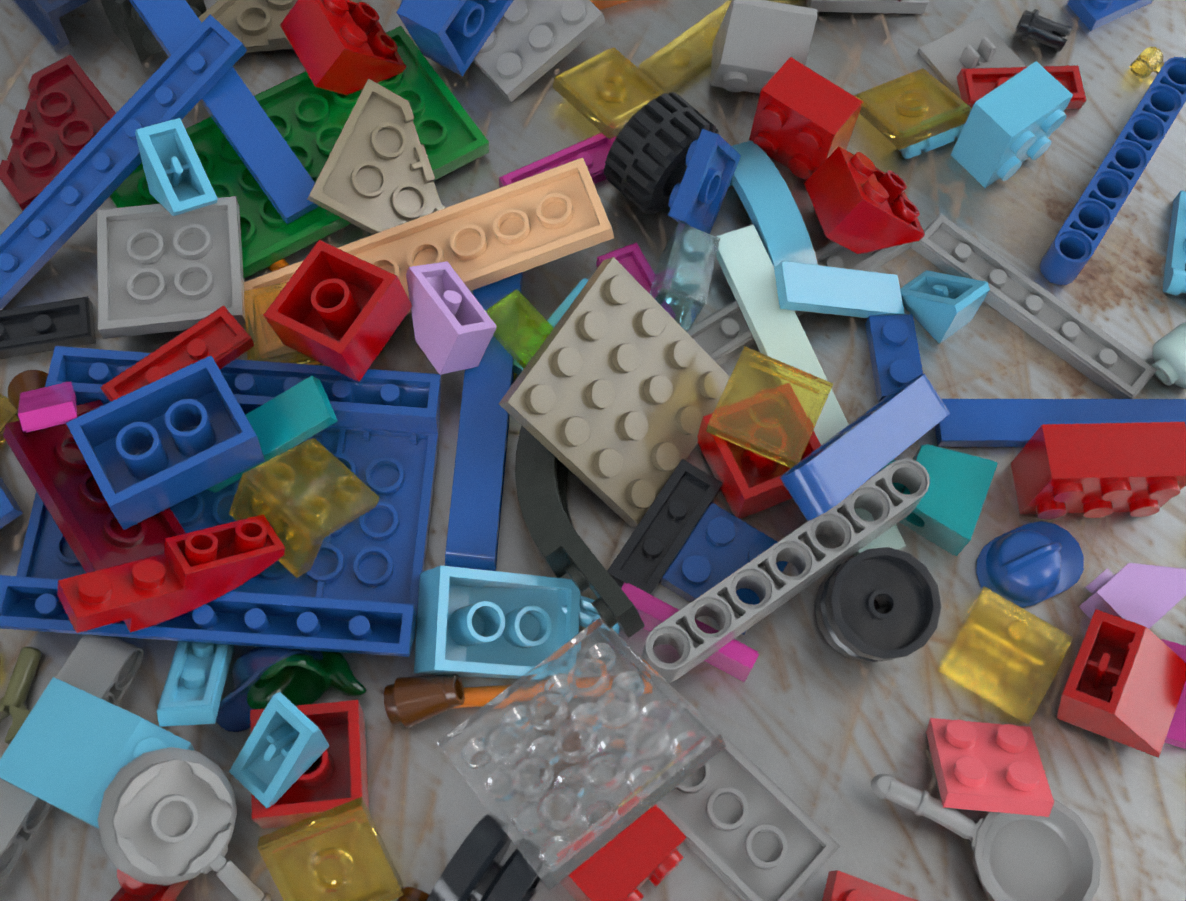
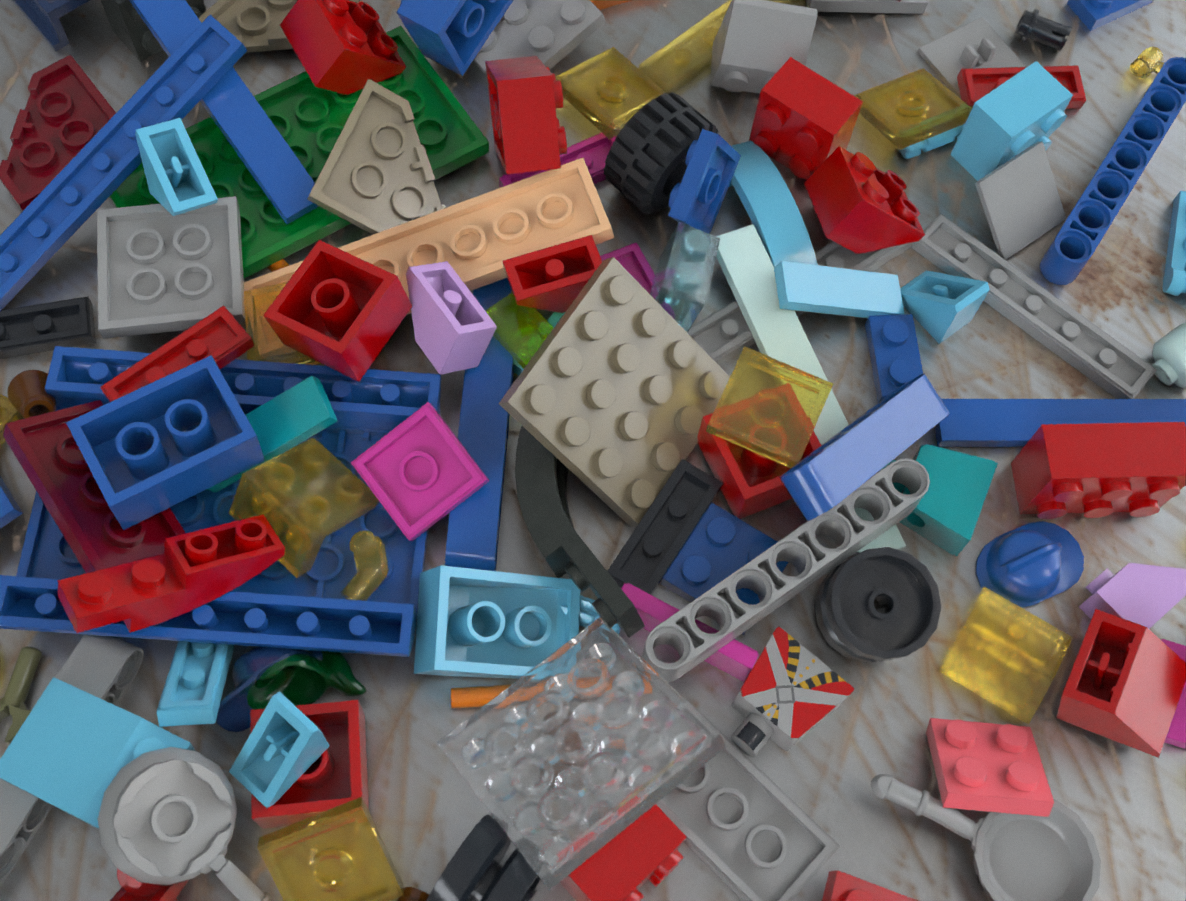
(47, 406): dark pink tile -> none
(370, 565): none -> clear yellow arm
(420, 471): none -> dark pink tile
(421, 698): reddish brown cone -> none
(524, 114): none -> red brick
(553, 275): none -> red slope
(785, 695): none -> torso
(1021, 200): none -> light grey piece

